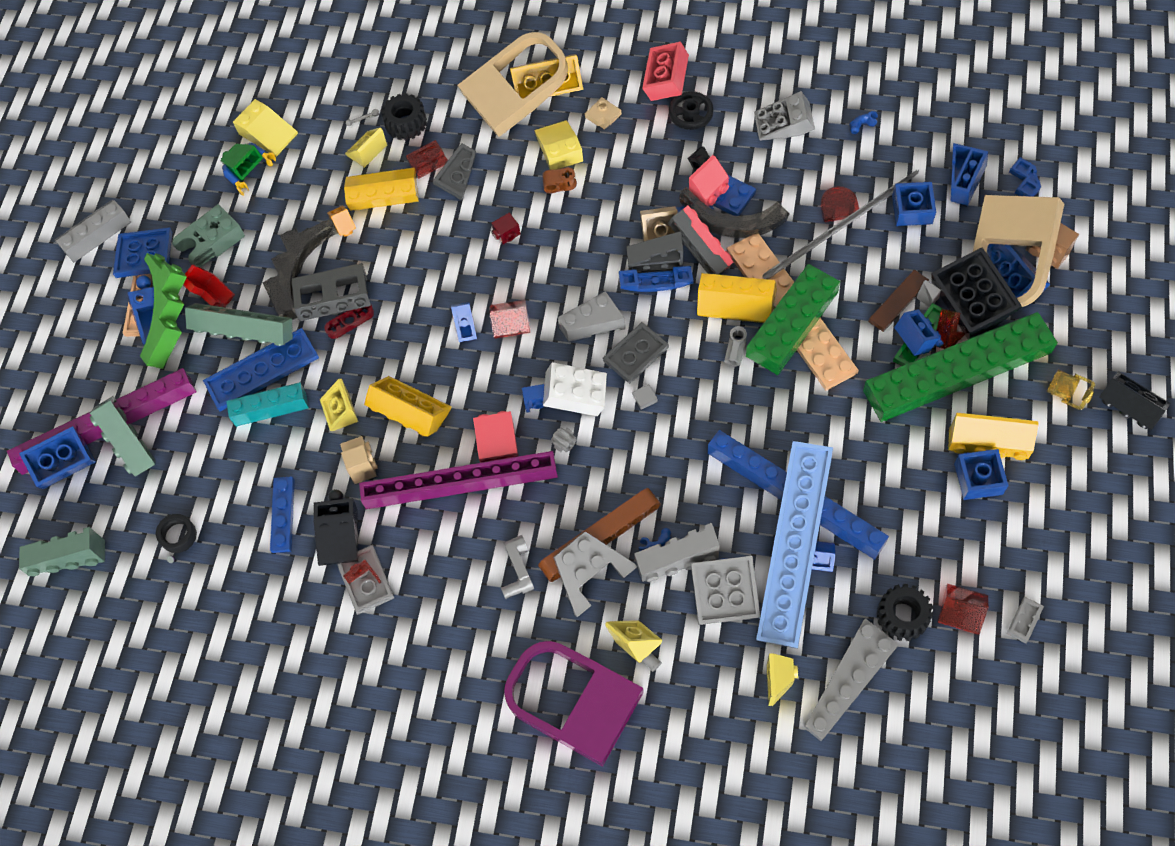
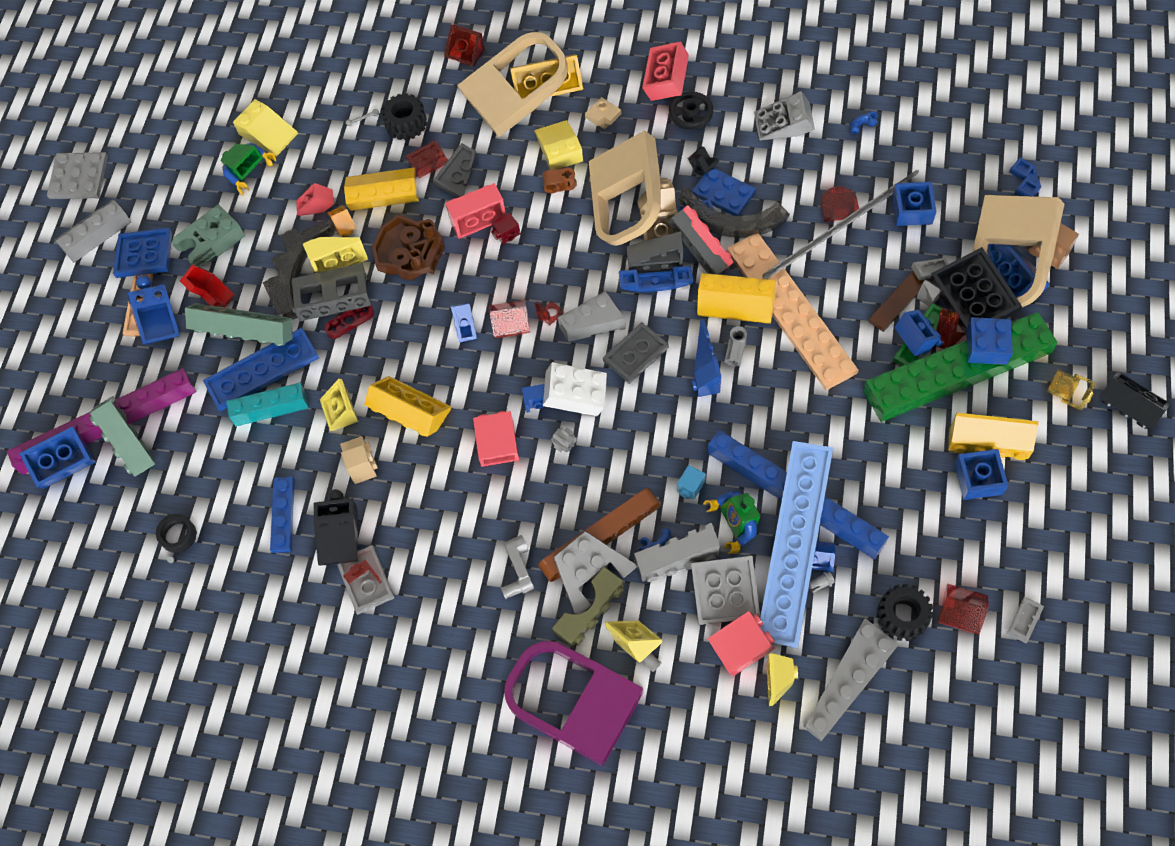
(62, 553): sand green wedge -> none
(77, 175): none -> light grey plate
(167, 306): bright green arch -> none
(315, 200): none -> coral slope
(334, 252): none -> light yellow slope
(367, 147): light yellow slope -> none
(419, 252): none -> reddish brown brick
(458, 480): magenta brick -> none
(464, 45): none -> clear red slope
(475, 210): none -> coral brick
(544, 315): none -> clear red bracket
(573, 626): none -> olive arch
(620, 171): none -> tan window
(644, 396): light grey tile -> none
(667, 197): none -> tan slope
(690, 482): none -> dark azure brick
(707, 371): none -> blue wedge
(709, 181): coral slope -> none
(740, 515): none -> torso
(742, 643): none -> coral brick
(792, 319): green brick -> none
(821, 582): none -> light grey pin
(924, 268): none -> light grey plate
(967, 171): blue wedge -> none
(989, 341): none -> blue brick

